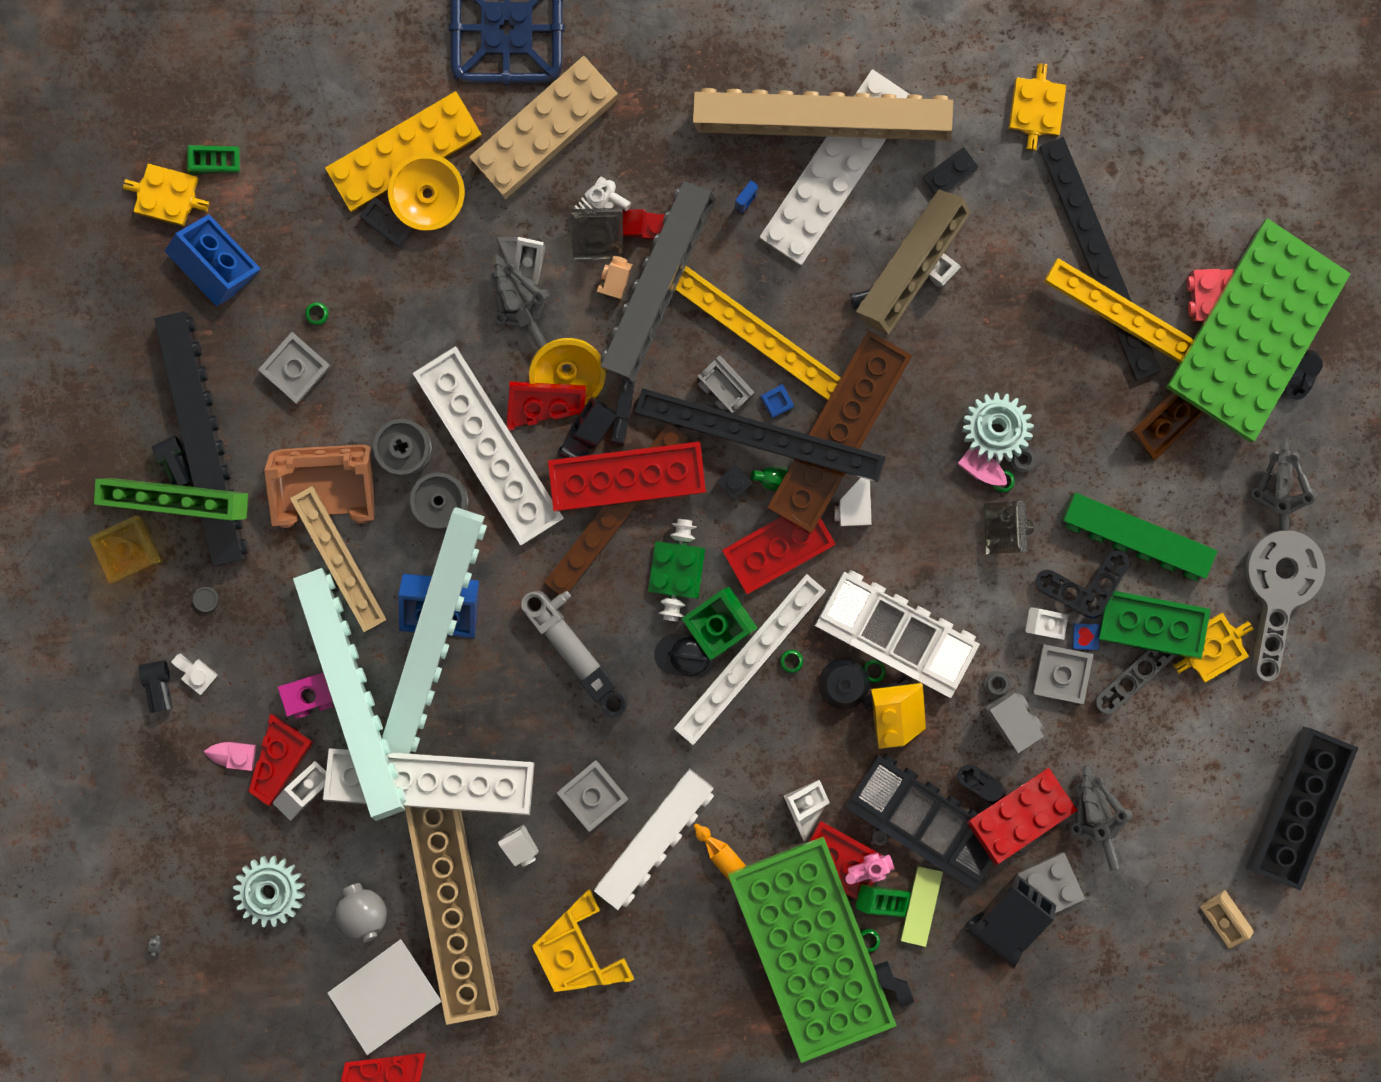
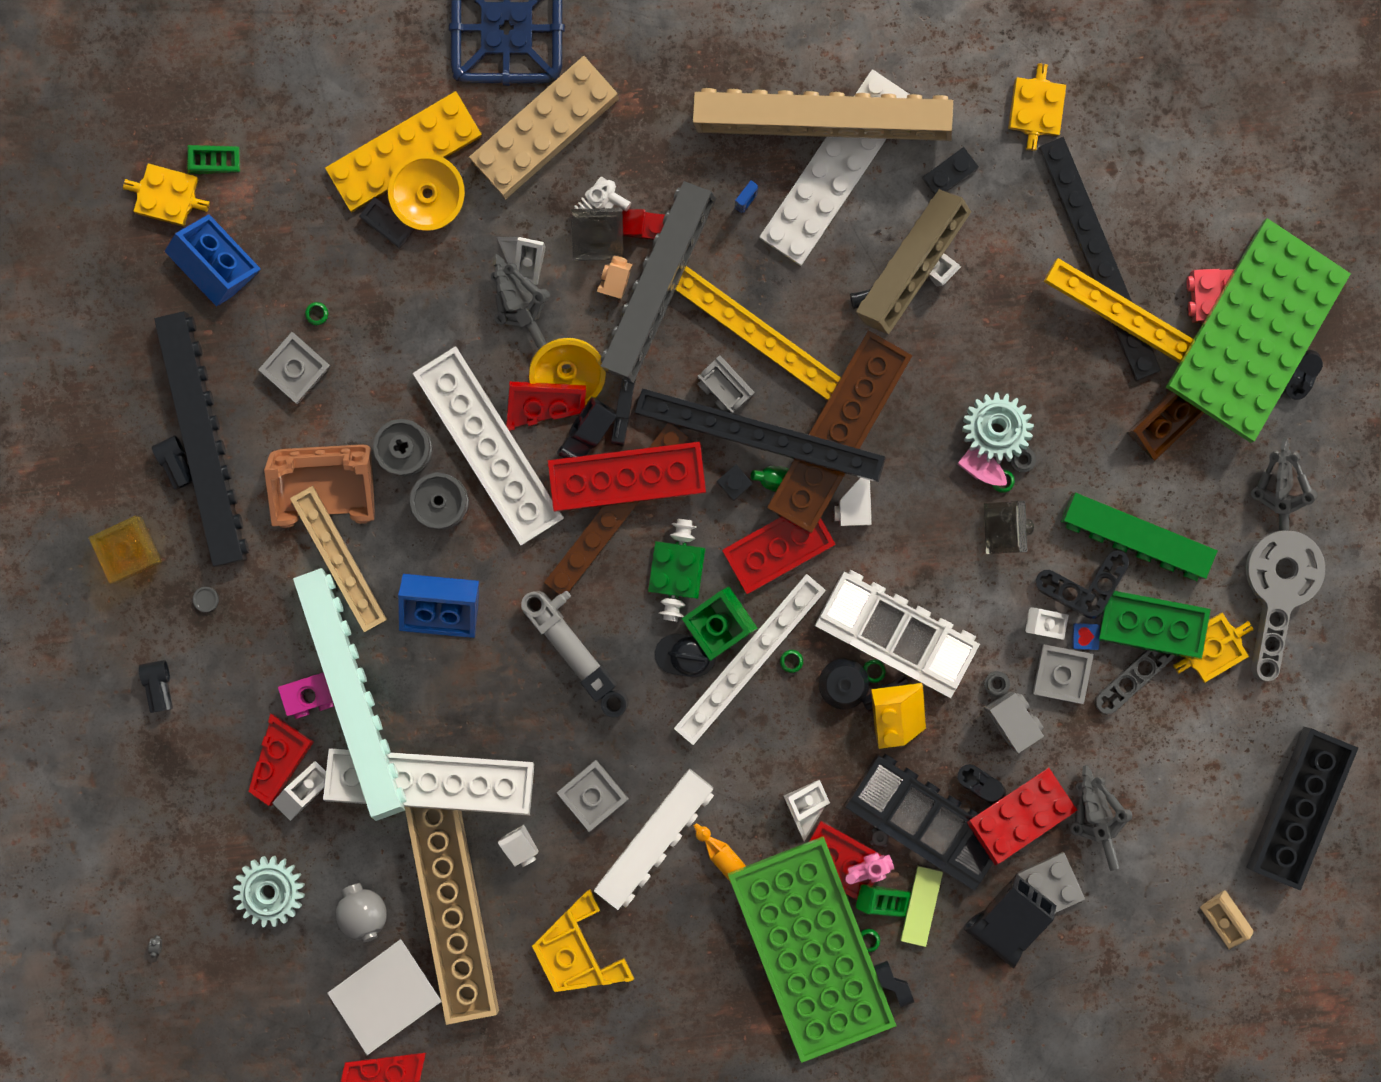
(171, 498): bright green brick -> none
(196, 675): white plate -> none
(233, 755): bright pink plate -> none
(432, 630): light aqua brick -> none
(777, 401): blue tile -> none

